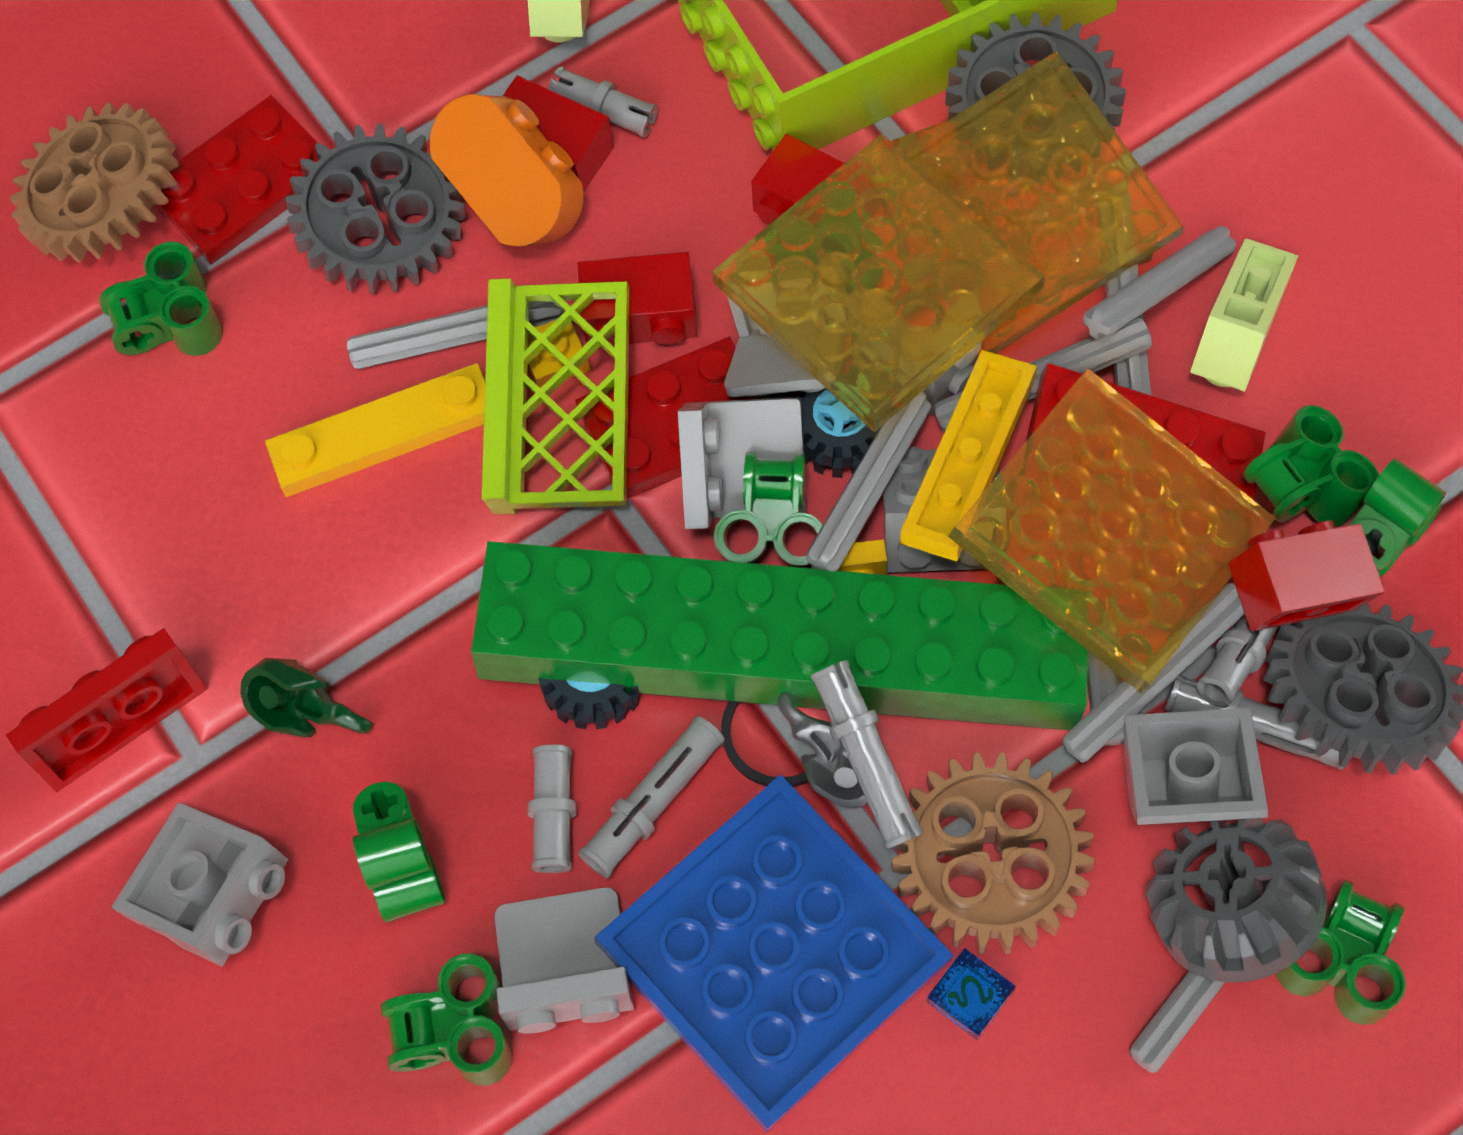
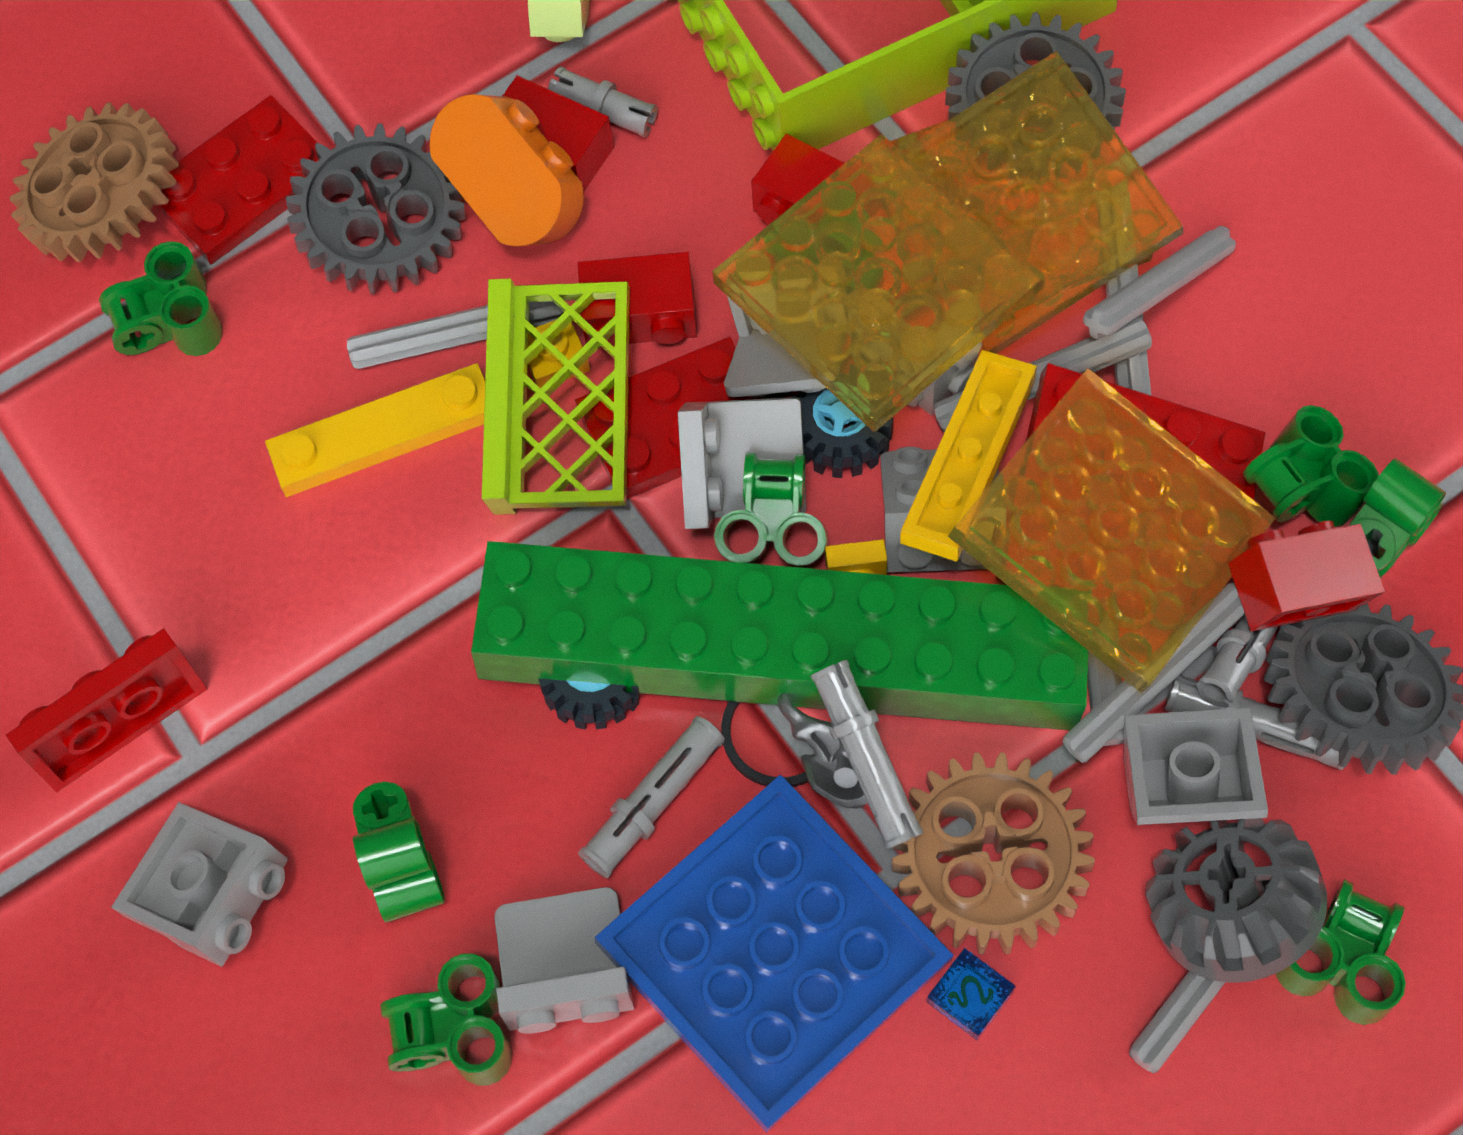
(286, 694): dark green piece -> none
(551, 809): light grey pin -> none
(866, 486): light grey axle -> none
(1243, 315): yellowish green slope -> none

